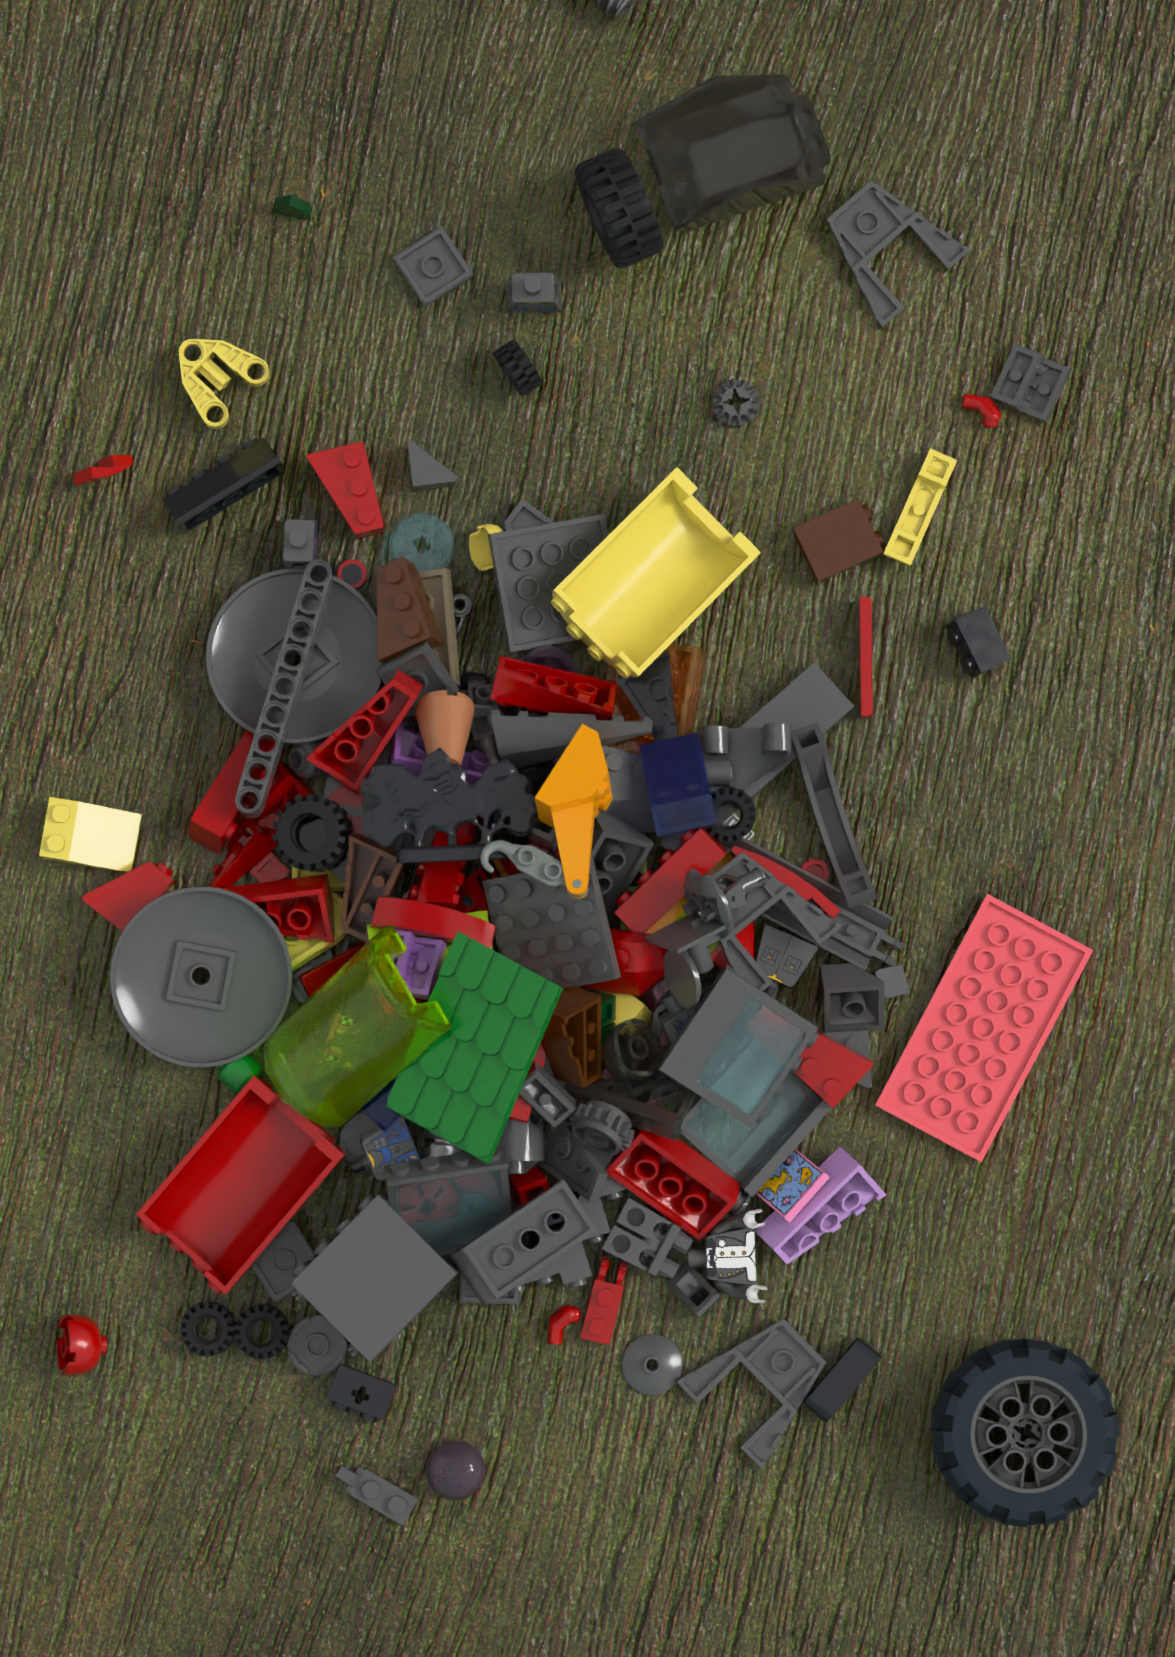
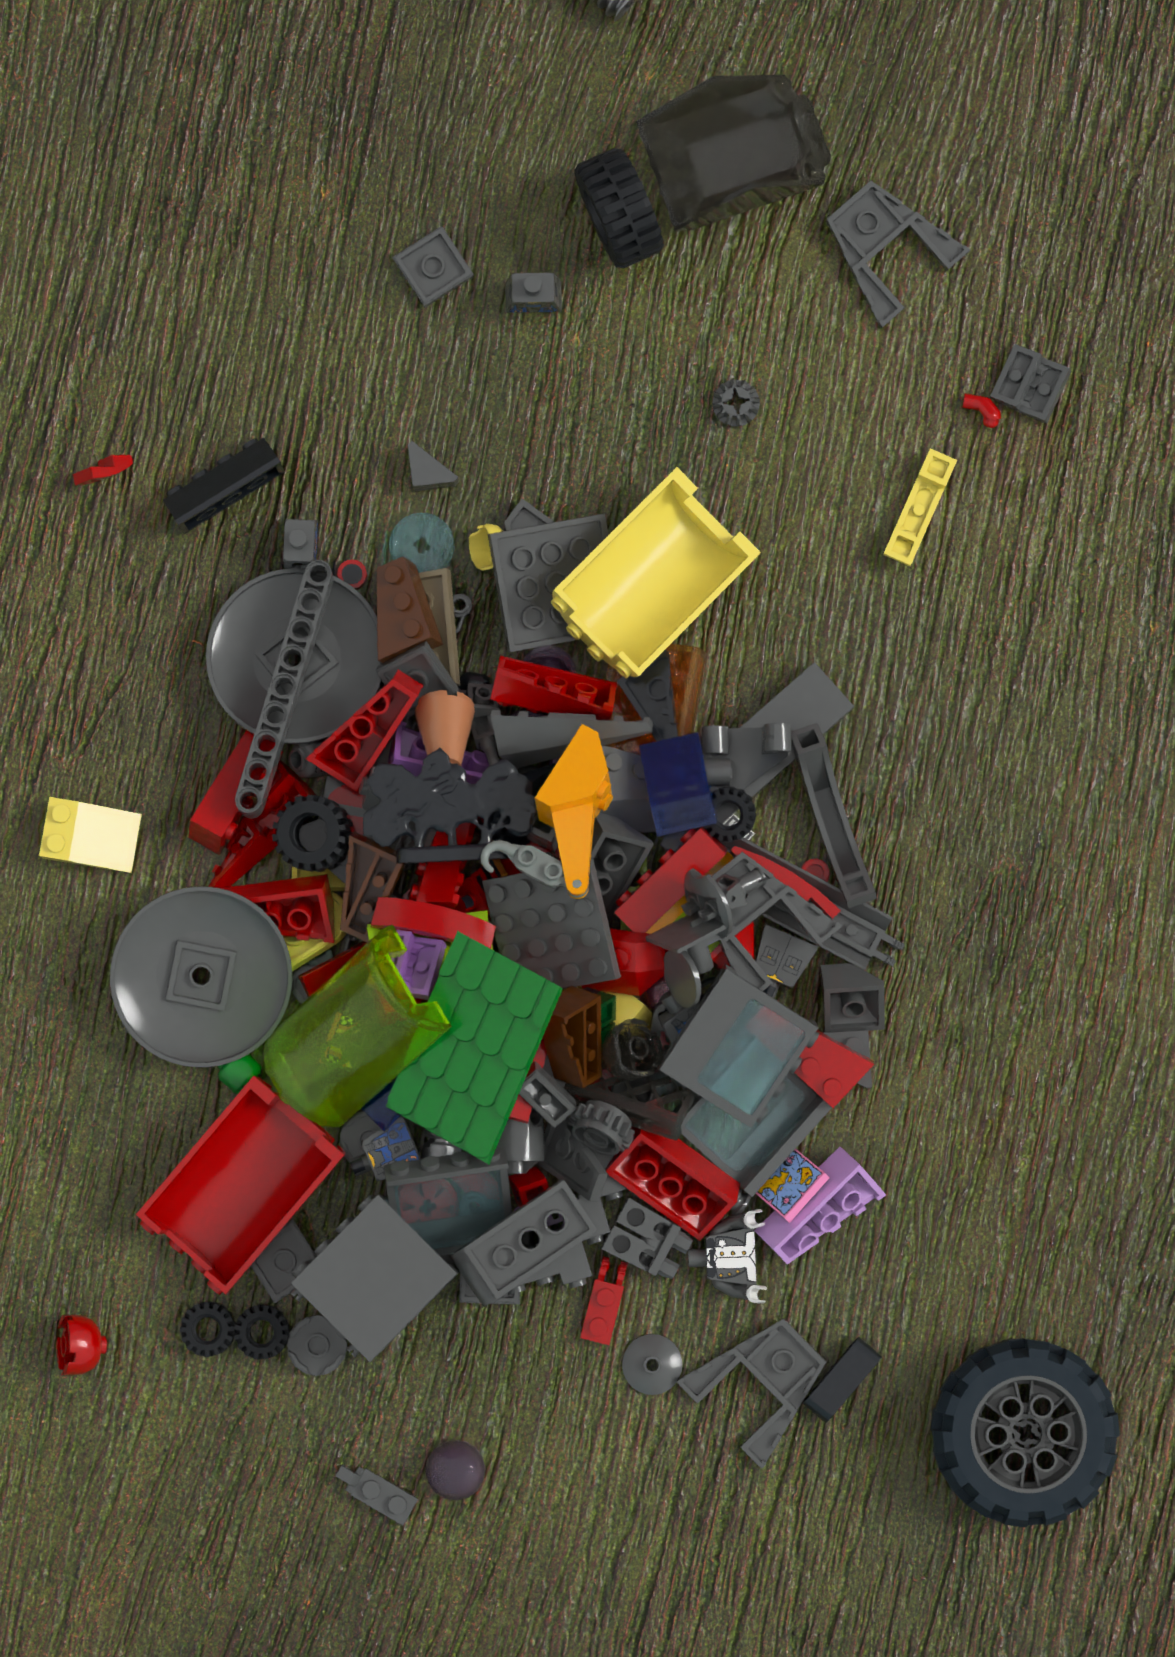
(130, 892): red slope -> none
(232, 357): light yellow connector -> none
(270, 869): red tile -> none
(292, 206): dark green tile -> none
(350, 485): red wedge -> none
(351, 1379): black brick -> none
(518, 367): black tyre -> none
(559, 1320): red arm -> none
(693, 1289): flat silver slope -> none
(838, 540): reddish brown panel -> none
(865, 657): red tile -> none
(894, 981): dark grey slope -> none
(977, 642): black brick -> none
(983, 1028): coral plate -> none

